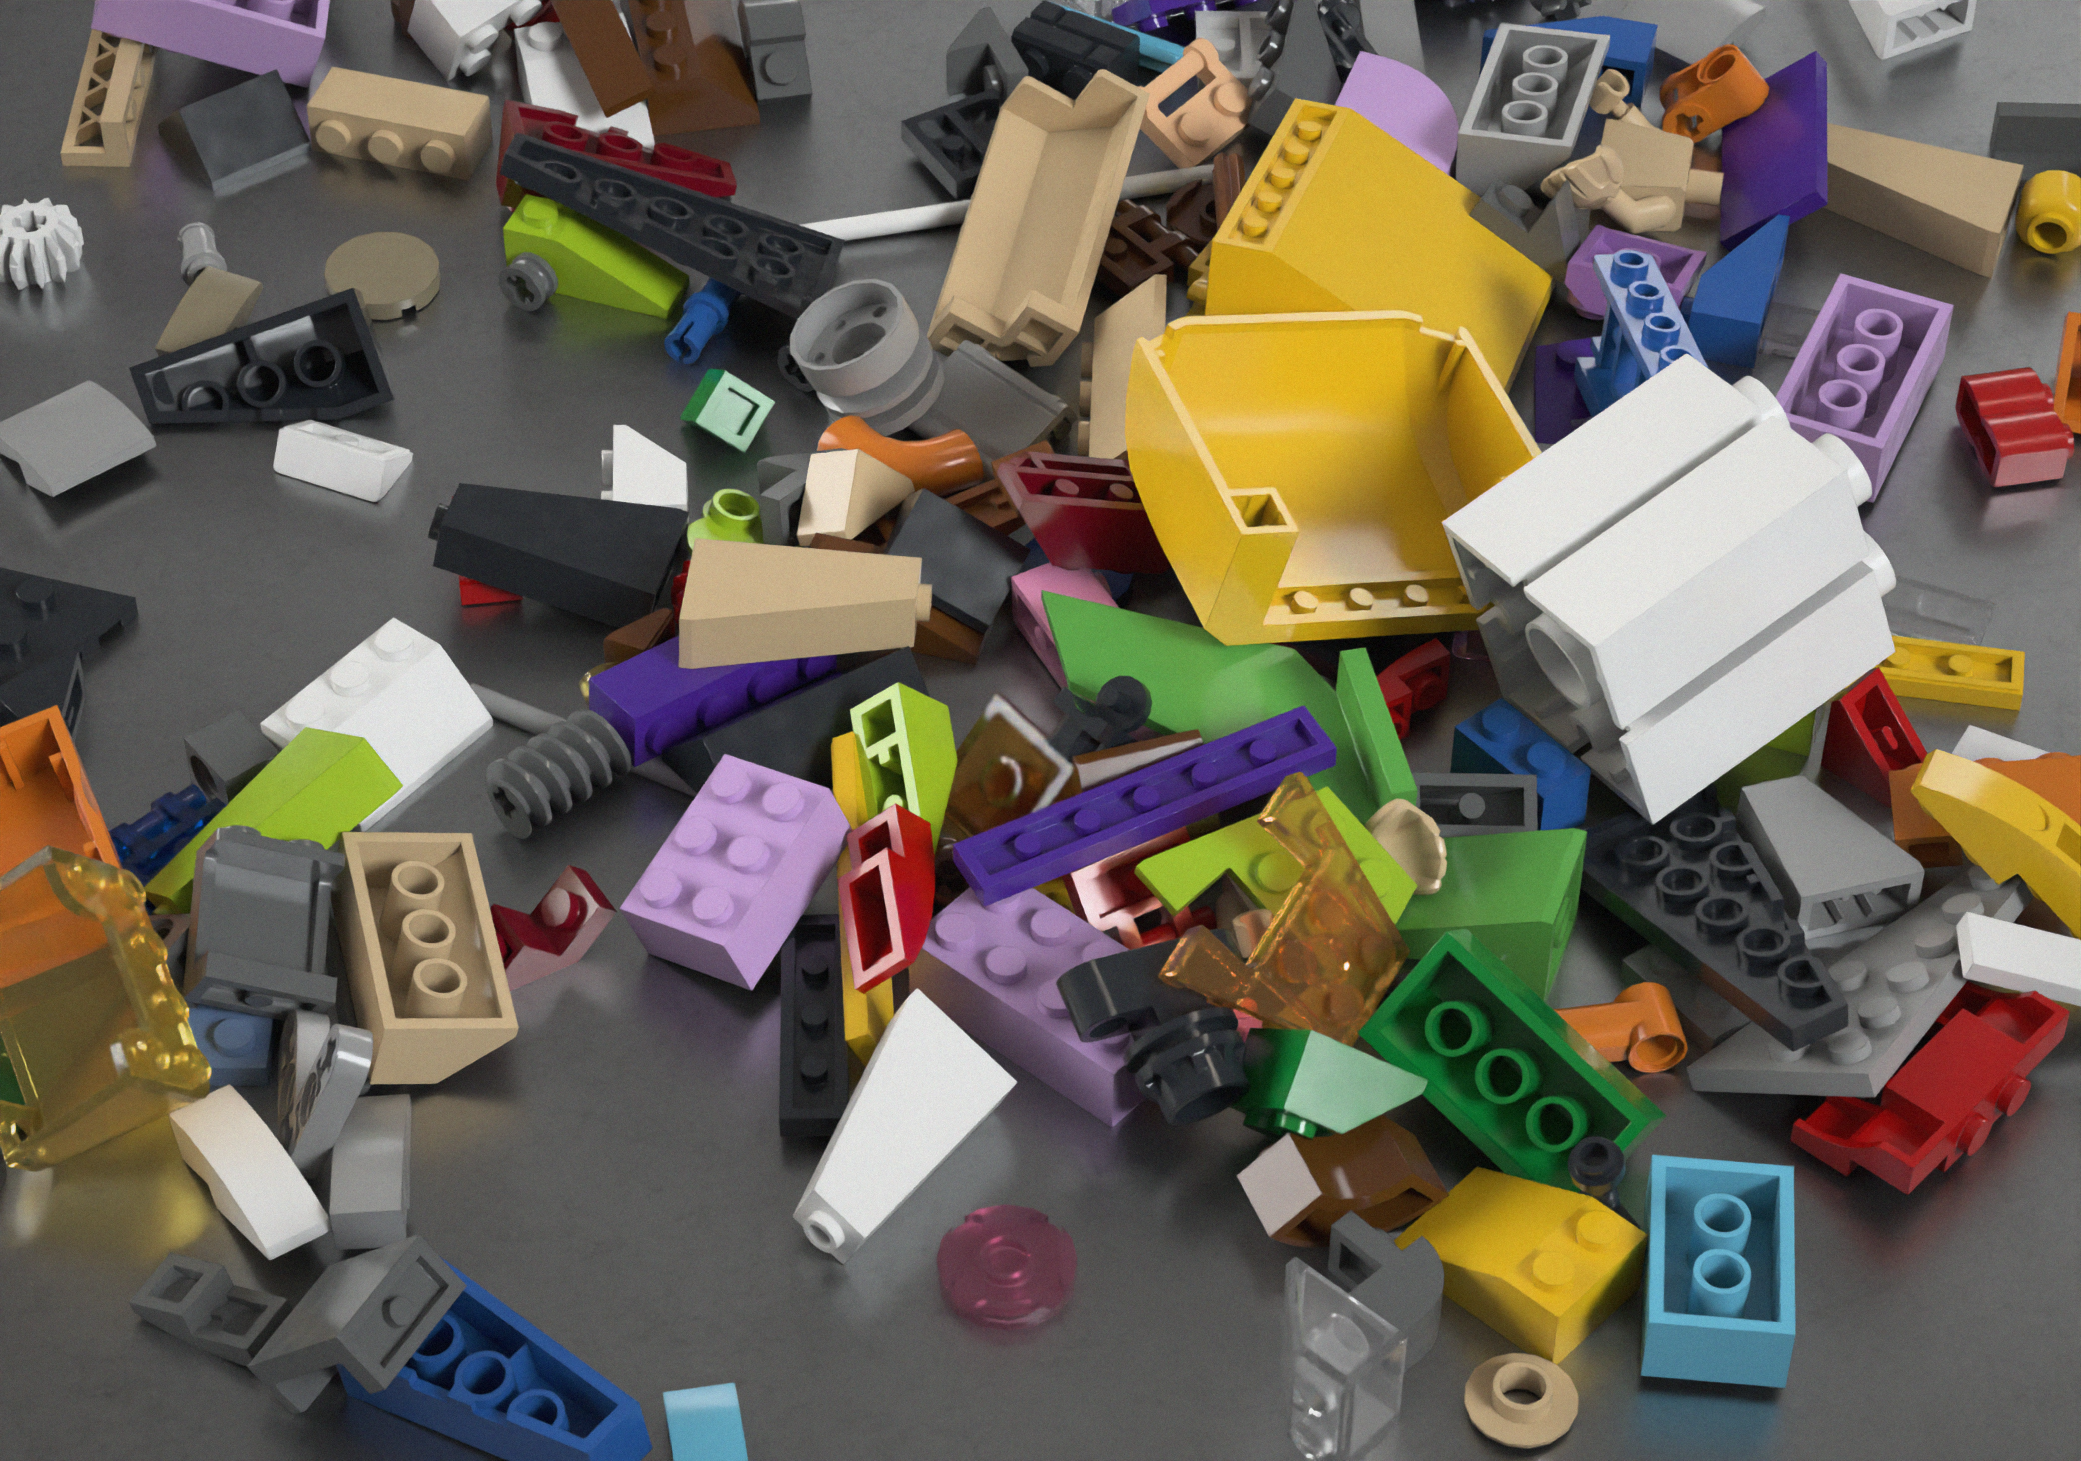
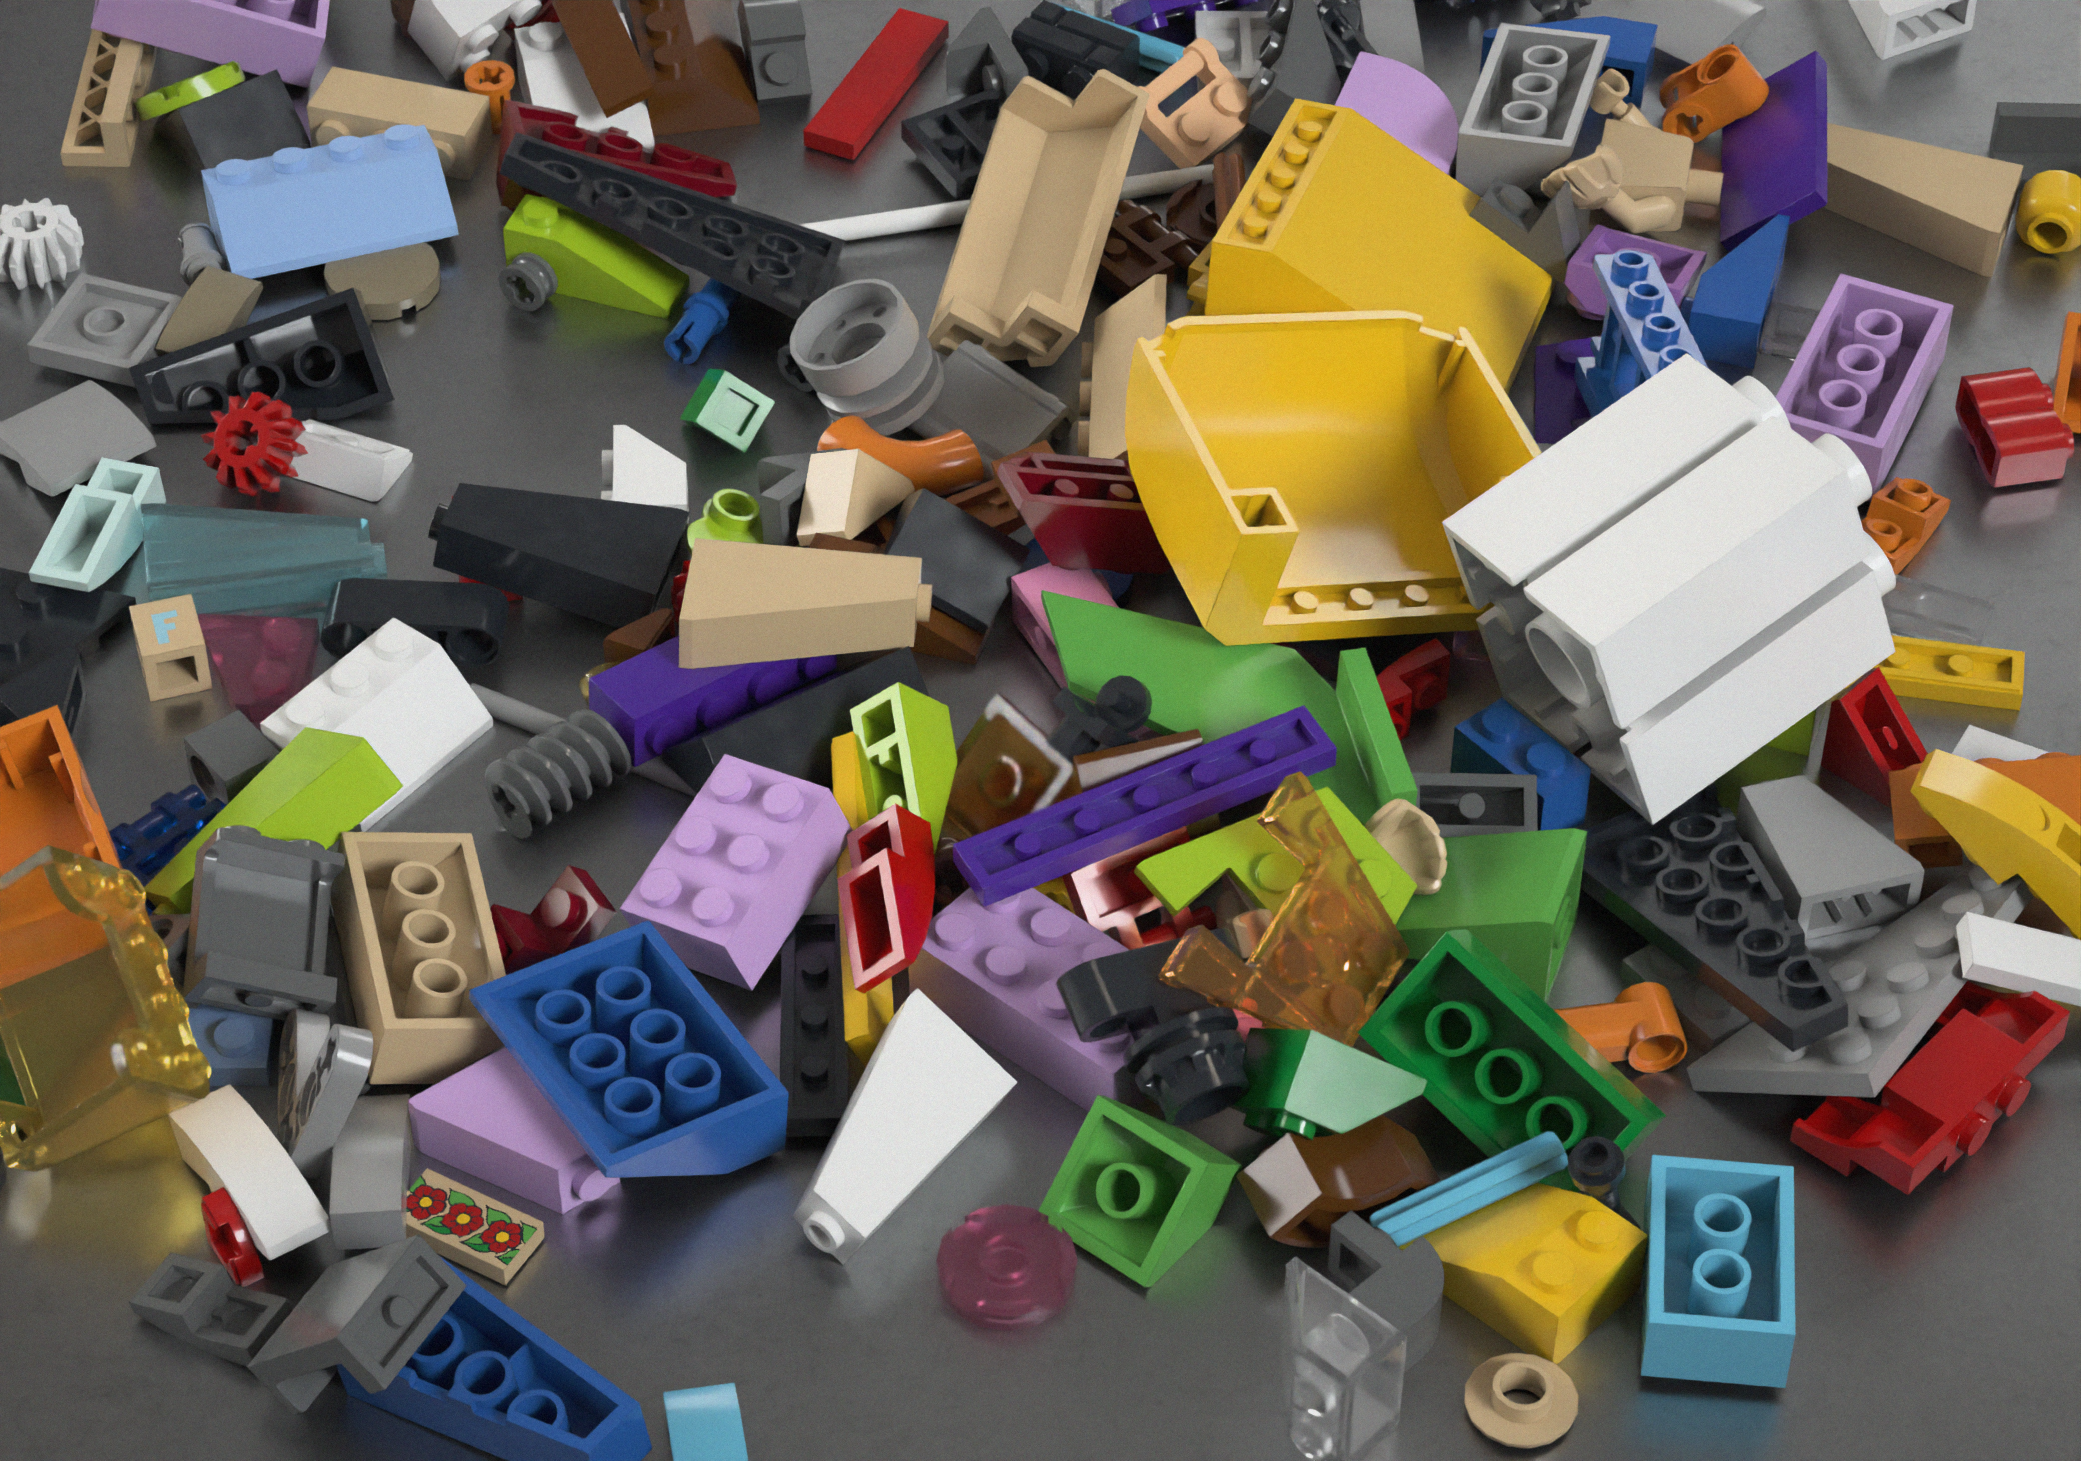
(98, 526): none -> light aqua slope
(102, 329): none -> light grey plate
(170, 647): none -> tan brick
(189, 90): none -> lime tile
(230, 1238): none -> red tile
(250, 465): none -> red gear
(254, 558): none -> clear light blue slope
(261, 659): none -> clear pink wing
(328, 202): none -> light blue slope
(457, 615): none -> black beam
(471, 1226): none -> tile
(496, 83): none -> orange bush
(505, 1133): none -> lavender slope
(638, 1059): none -> blue slope
(876, 84): none -> red tile
(1137, 1190): none -> bright green slope
(1471, 1189): none -> medium azure axle
(1904, 519): none -> orange slope

